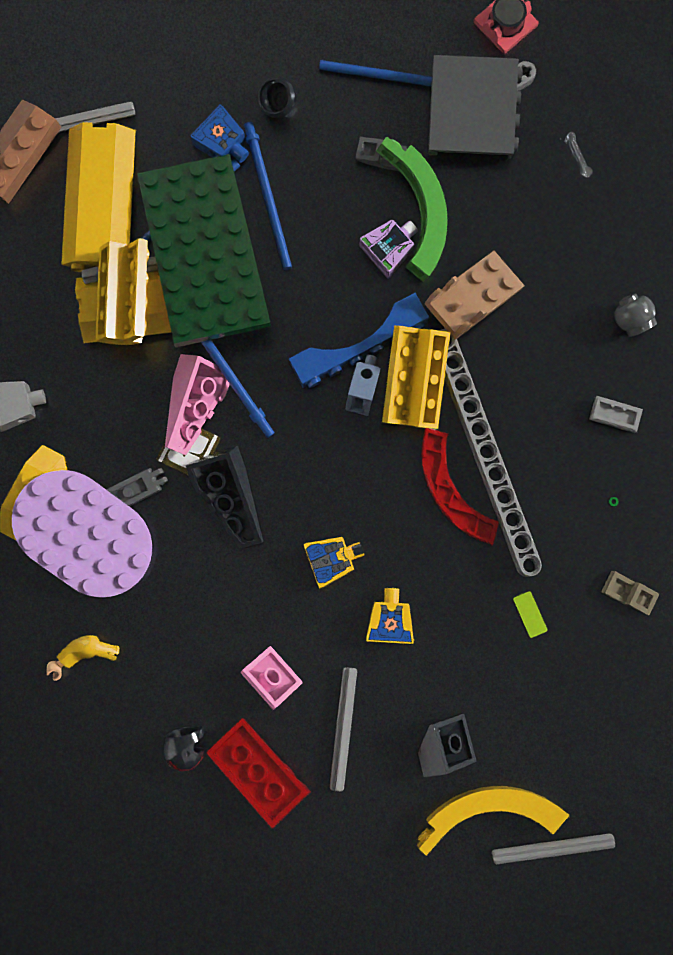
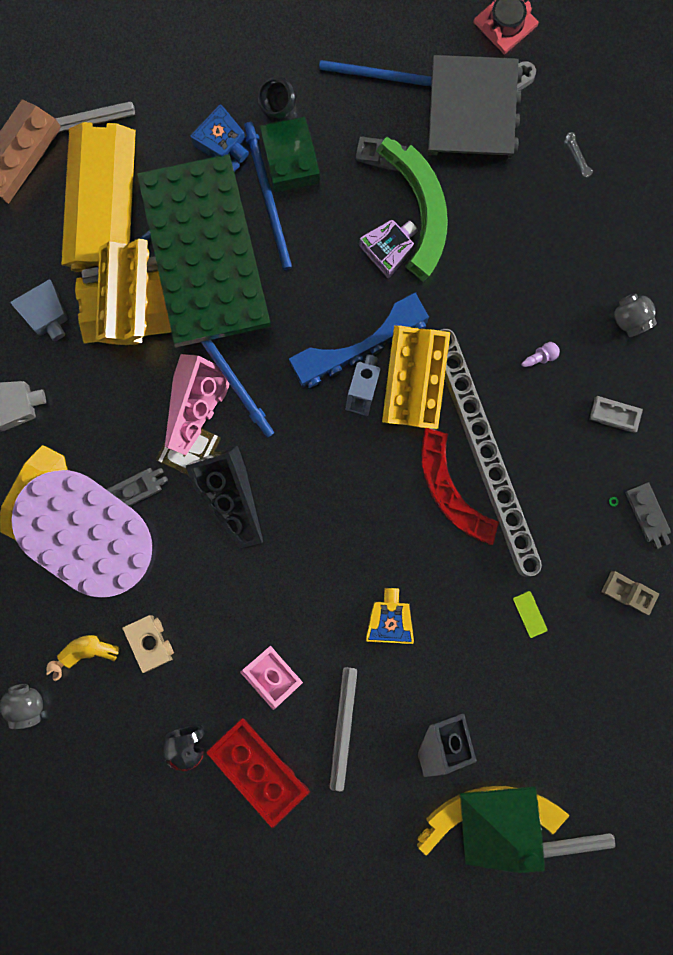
(21, 706): none -> dark grey piece
(43, 310): none -> sand blue torso
(136, 635): none -> tan brick
(290, 154): none -> dark green slope
(331, 559): torso -> none
(473, 294): medium nougat hinge -> none
(503, 830): none -> dark green slope
(546, 353): none -> lavender bar
(649, 514): none -> dark grey hinge

